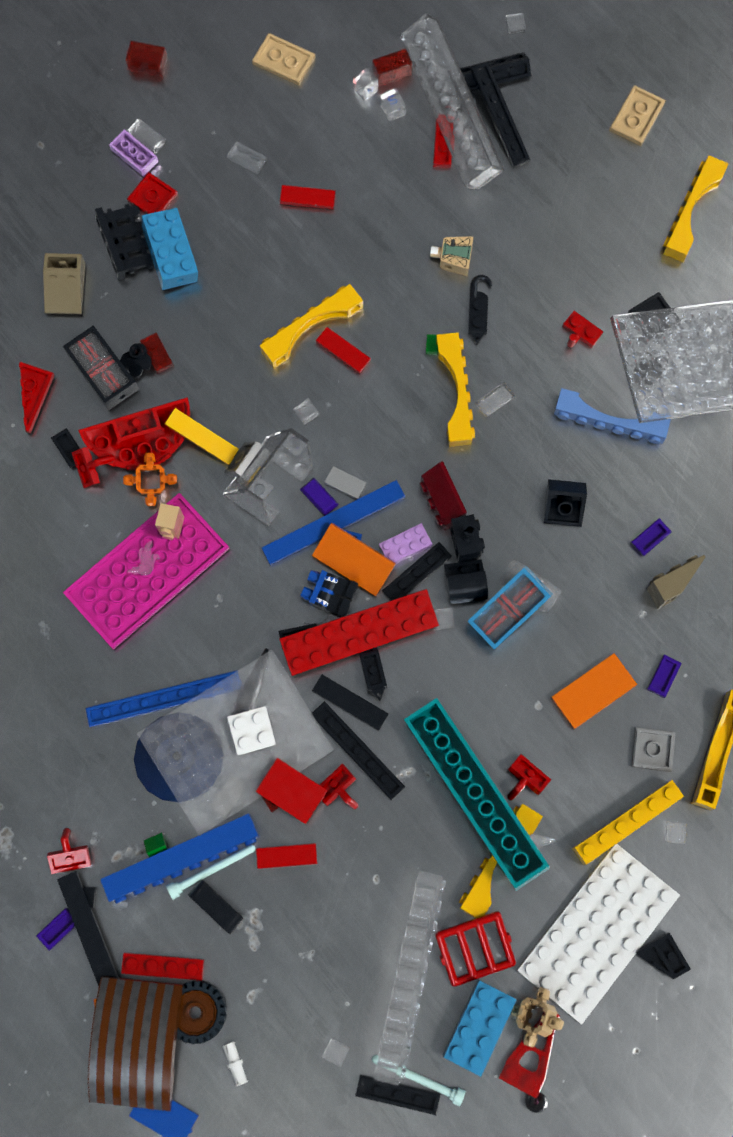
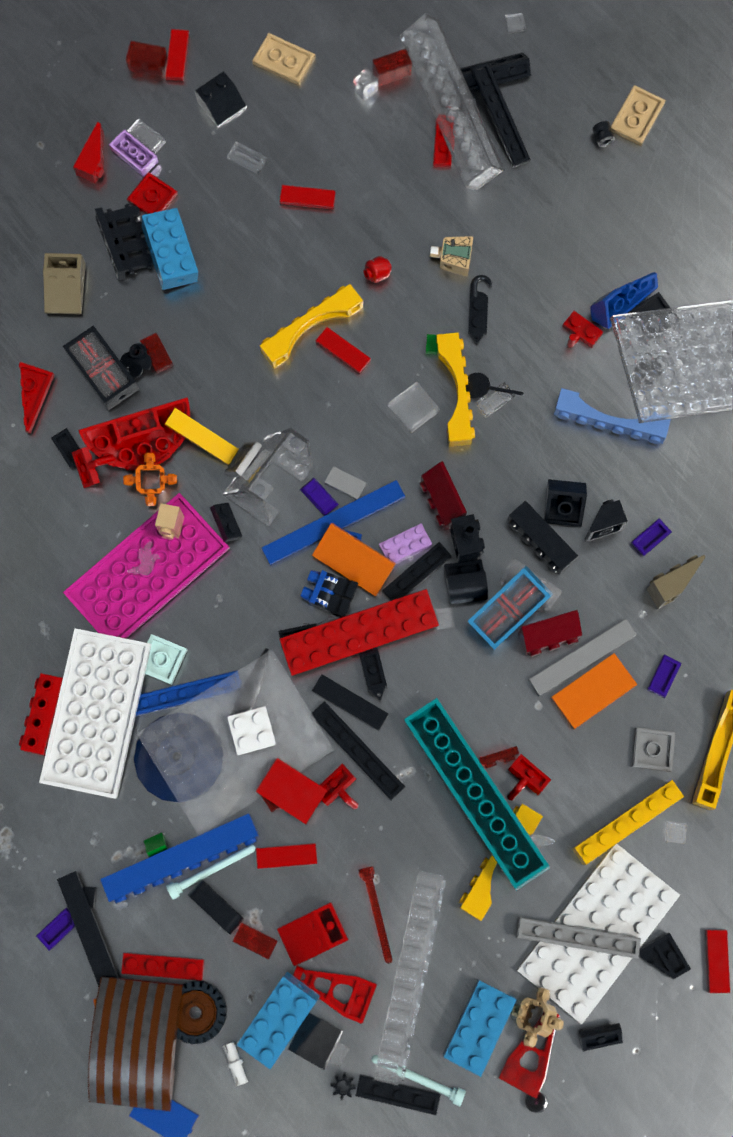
(42, 714): none -> red brick
(69, 857): plate -> none
(91, 159): none -> red slope
(95, 713): none -> white plate
(164, 659): none -> light aqua plate
(177, 55): none -> red tile
(220, 99): none -> black slope
(226, 522): none -> black plate
(255, 941): none -> clear red plate
(278, 1020): none -> dark azure brick
(306, 411): clear tile -> none
(312, 934): none -> red slope
(315, 1040): none -> black tile
(338, 1089): none -> black gear
(359, 1000): none -> red plate
(368, 875): none -> clear red piece
(377, 269): none -> red head
(392, 104): clear brick -> none
(413, 407): none -> clear tile
(459, 929): red bar -> none
(479, 386): none -> black piece
(507, 755): none -> clear red plate
(542, 538): none -> black brick
(550, 633): none -> dark red slope
(578, 937): none -> light grey tile
(582, 657): none -> light grey tile
(601, 1037): none -> black plate
(603, 133): none -> black wheel
(607, 521): none -> black slope
(622, 299): none -> blue wedge
(681, 240): yellow arch -> none
(717, 961): none -> red tile

